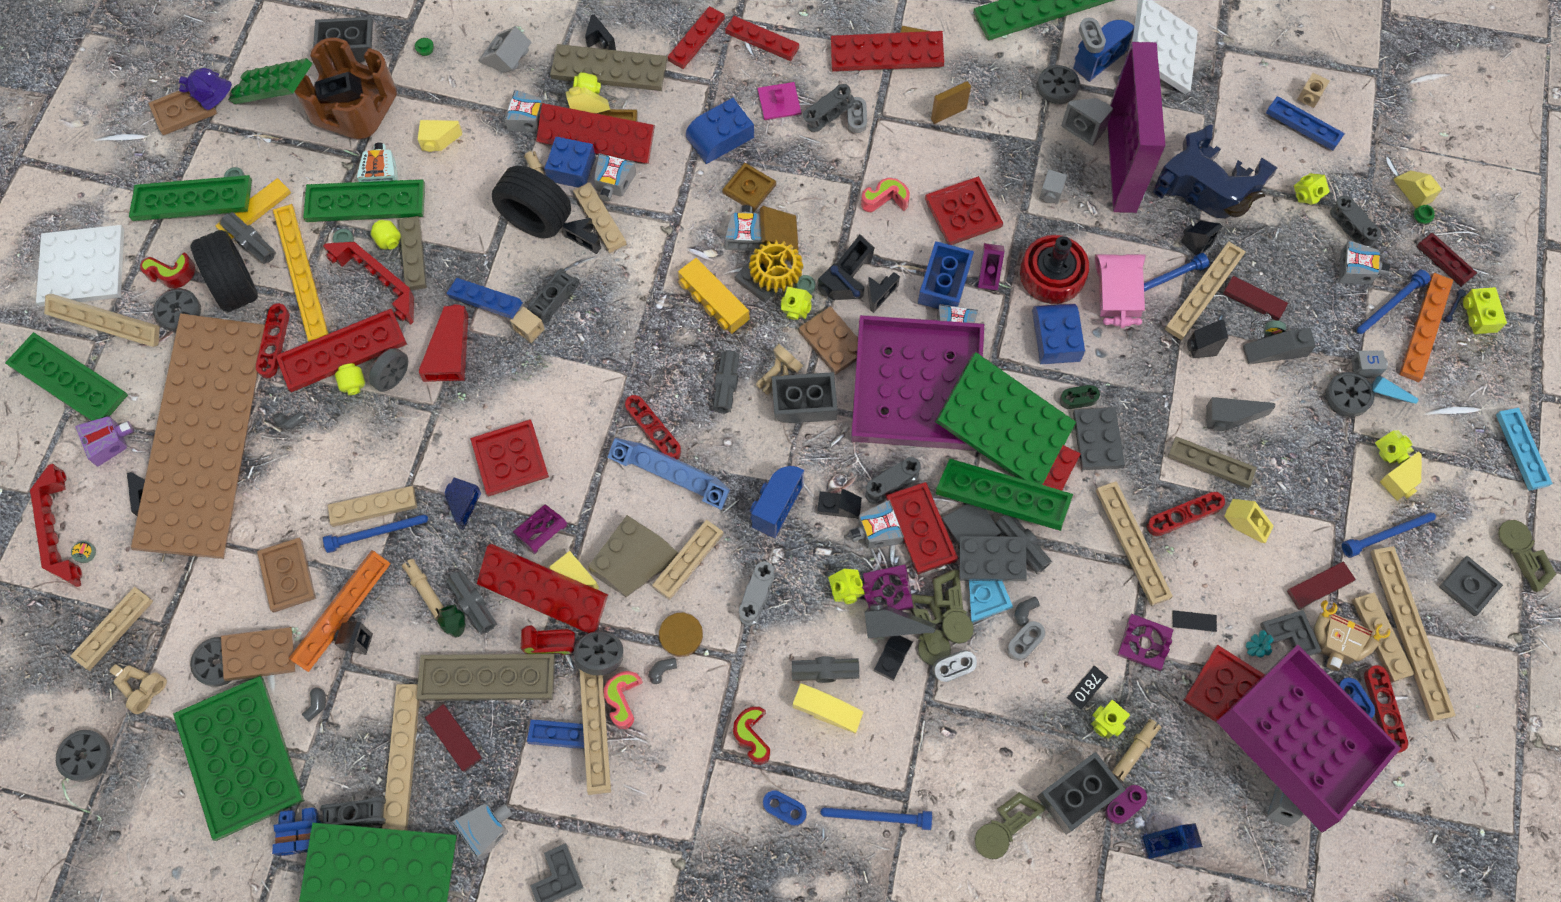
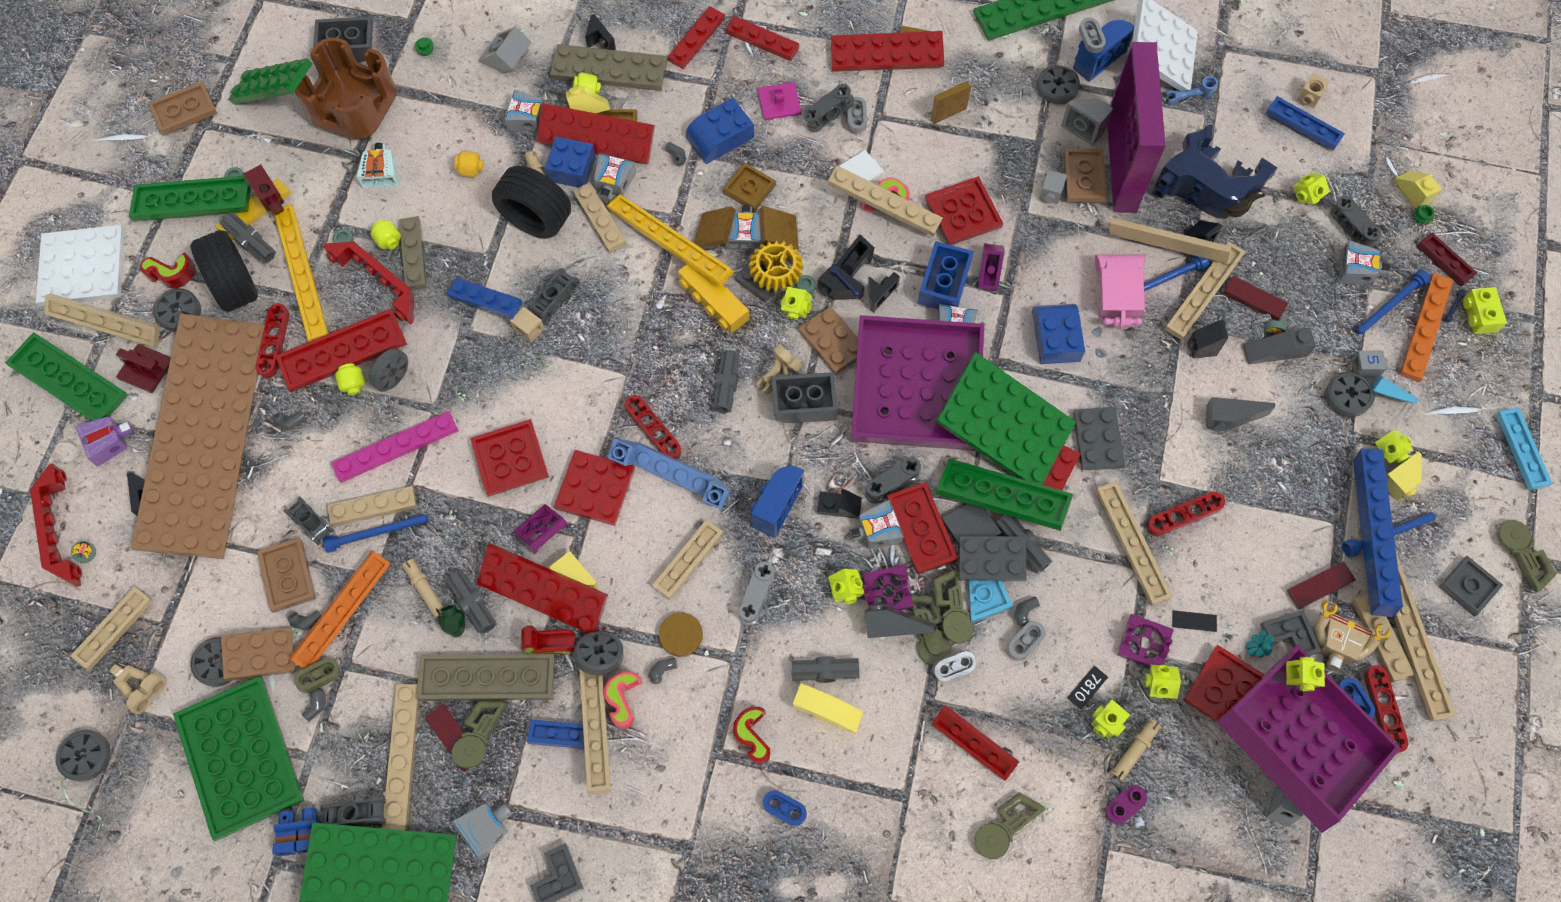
(142, 367): none -> dark red bracket
(205, 87): dark purple helmet -> none
(265, 189): none -> dark red torso
(303, 622): none -> dark grey arm
(309, 521): none -> dark grey piece
(317, 676): none -> olive plate
(339, 88): black slope -> none
(353, 637): black slope -> none
(364, 200): green plate -> none
(394, 446): none -> dark pink plate
(437, 134): light yellow slope -> none
(447, 348): red slope -> none
(462, 500): clear blue slope -> none
(468, 163): none -> yellow head
(471, 748): none -> olive piece
(580, 233): black slope -> none
(594, 487): none -> red plate
(631, 557): dark tan wedge -> none
(670, 240): none -> yellow tile
(678, 153): none -> dark grey arm
(715, 227): none -> pearl gold tile
(863, 166): none -> white piece
(884, 200): none -> tan plate
(893, 656): black slope -> none
(922, 819): blue piece -> none
(975, 743): none -> red plate
(1054, 269): red wheel -> none
(1080, 399): dark green beam -> none
(1081, 793): dark grey brick -> none
(1085, 175): none -> medium nougat plate
(1163, 681): none -> neon yellow brick
(1170, 240): none -> tan tile
(1172, 841): clear blue slope -> none
(1206, 89): none -> medium blue brick
(1212, 462): dark tan plate -> none
(1249, 519): light yellow slope -> none
(1305, 674): none -> neon yellow brick
(1377, 533): none -> blue brick

